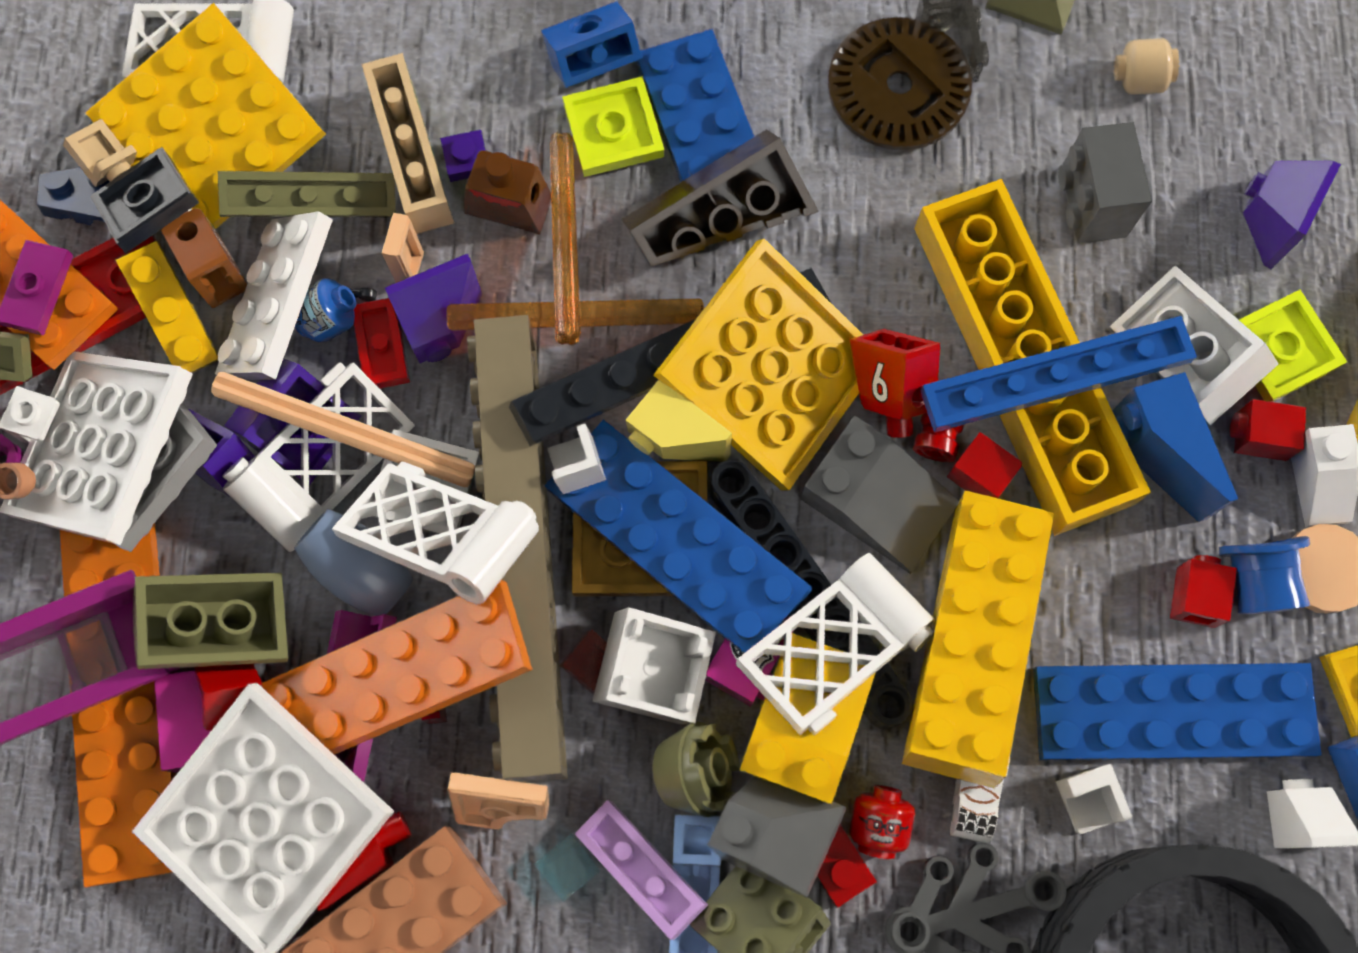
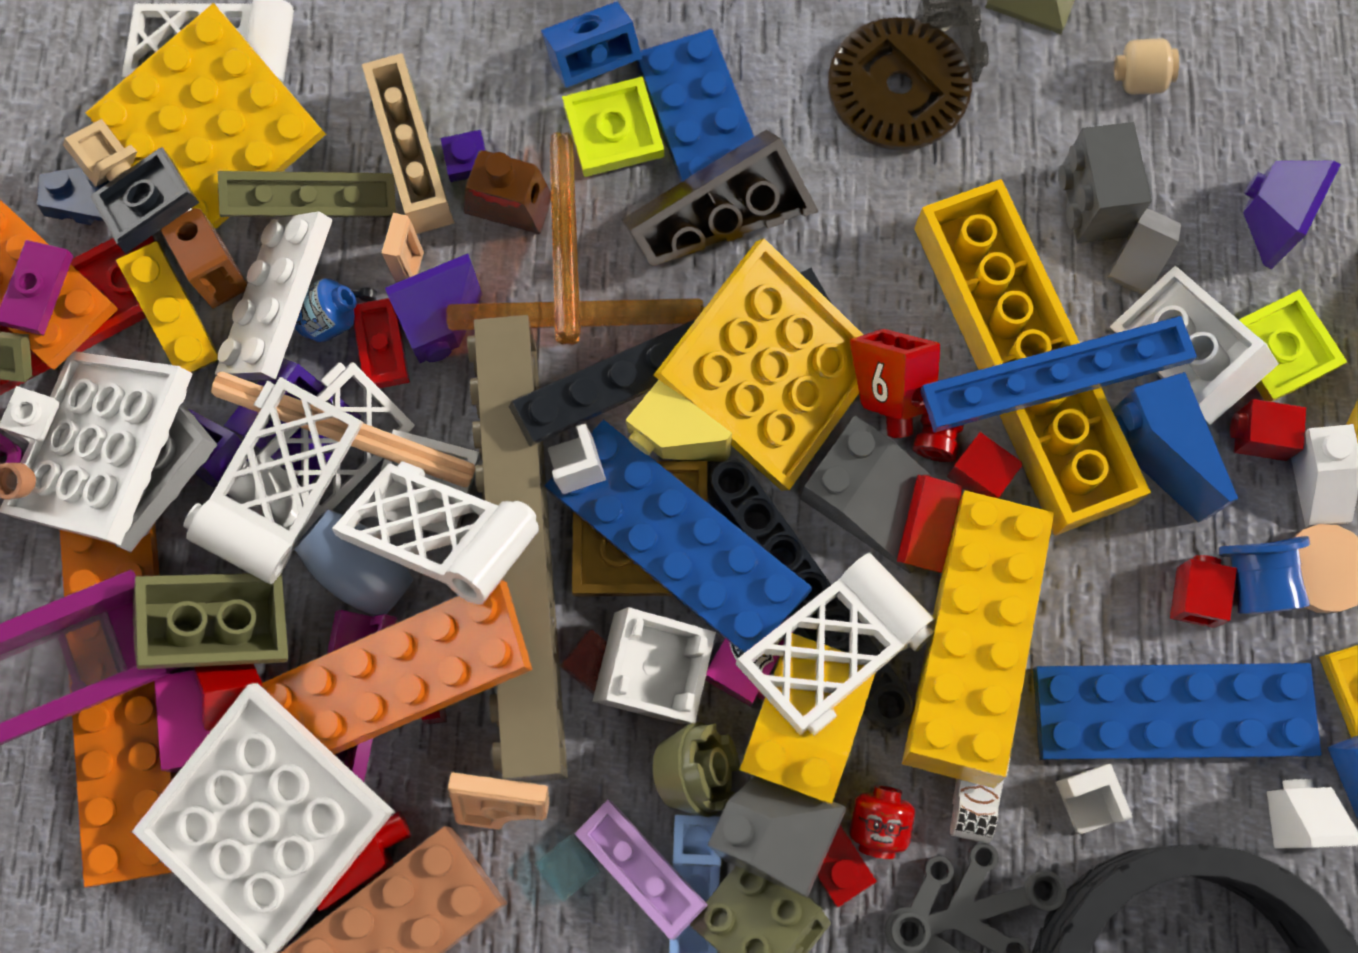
(244, 535): none -> white piece
(929, 523): none -> red tile
(1145, 252): none -> light grey slope

